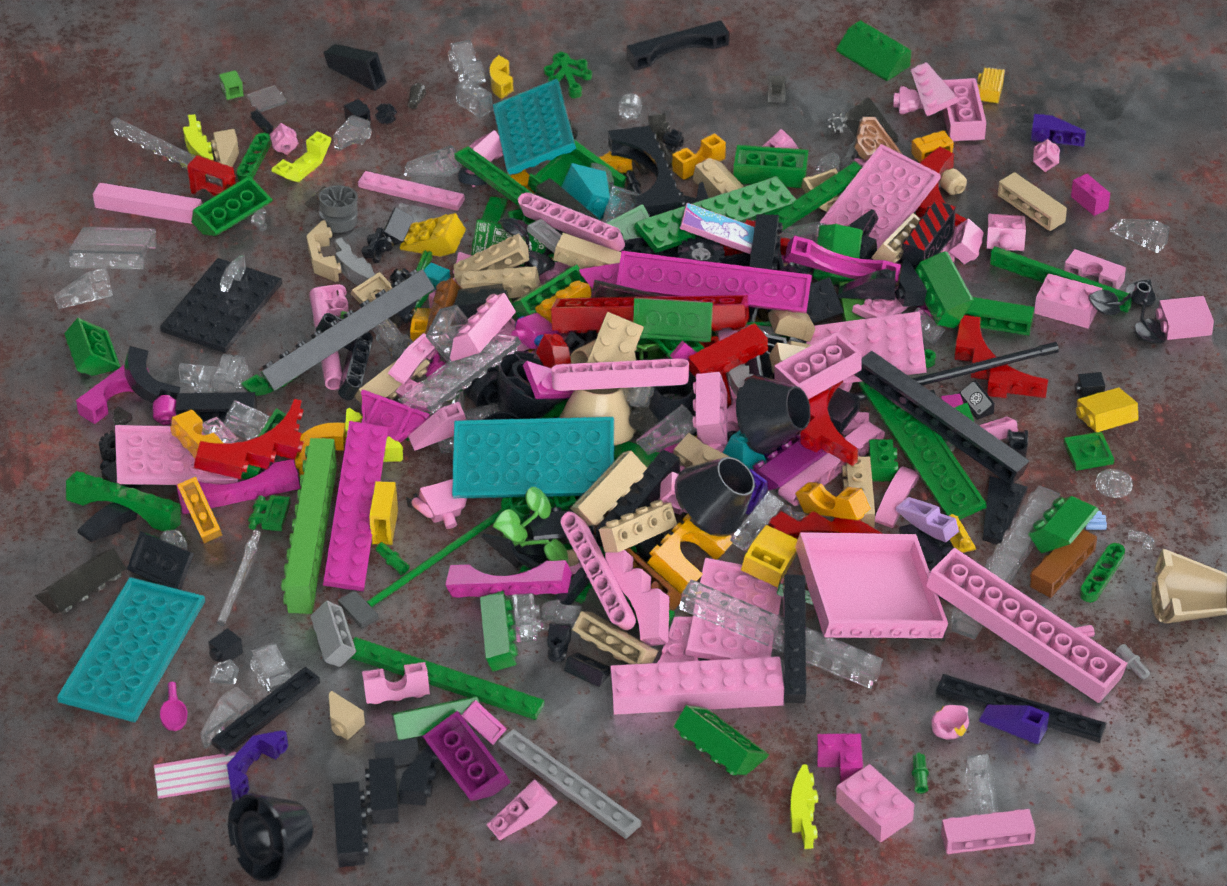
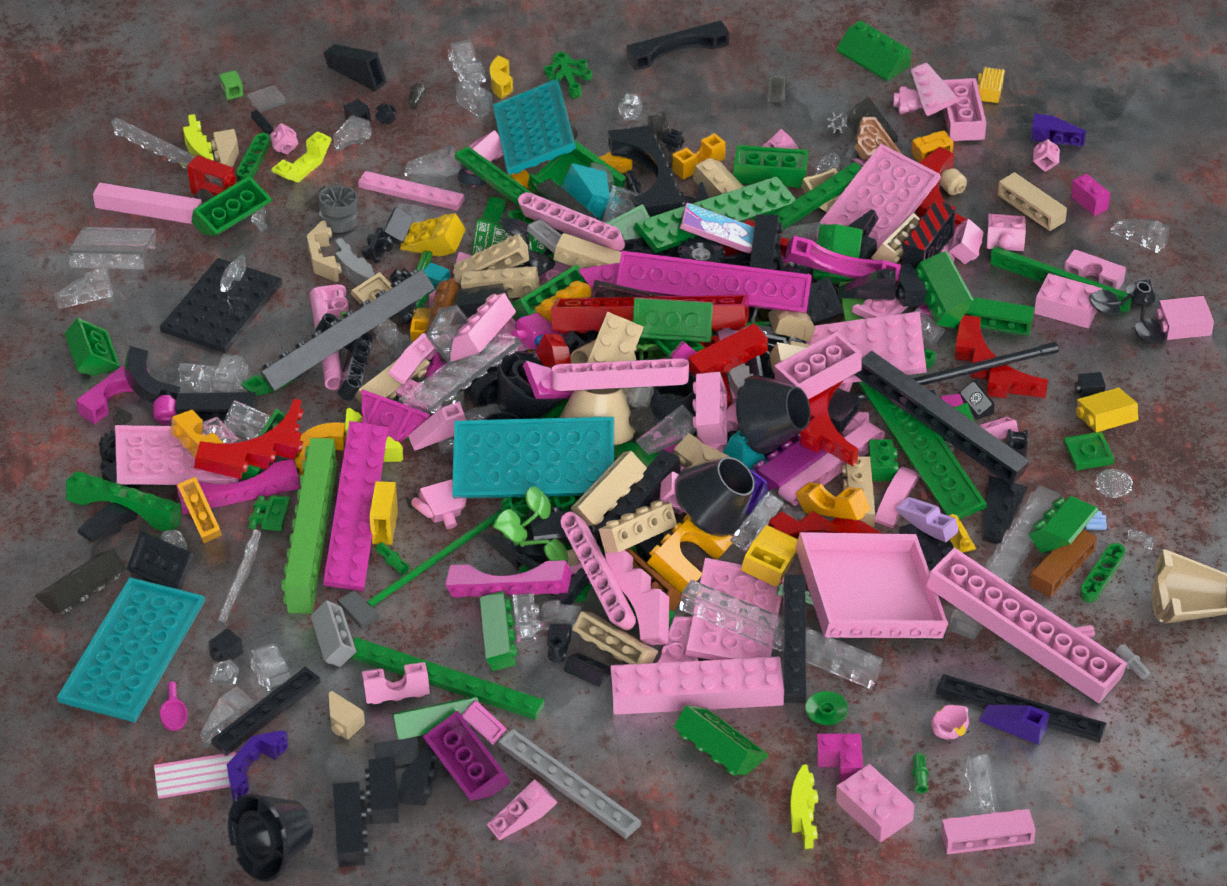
(826, 708): none -> green dish

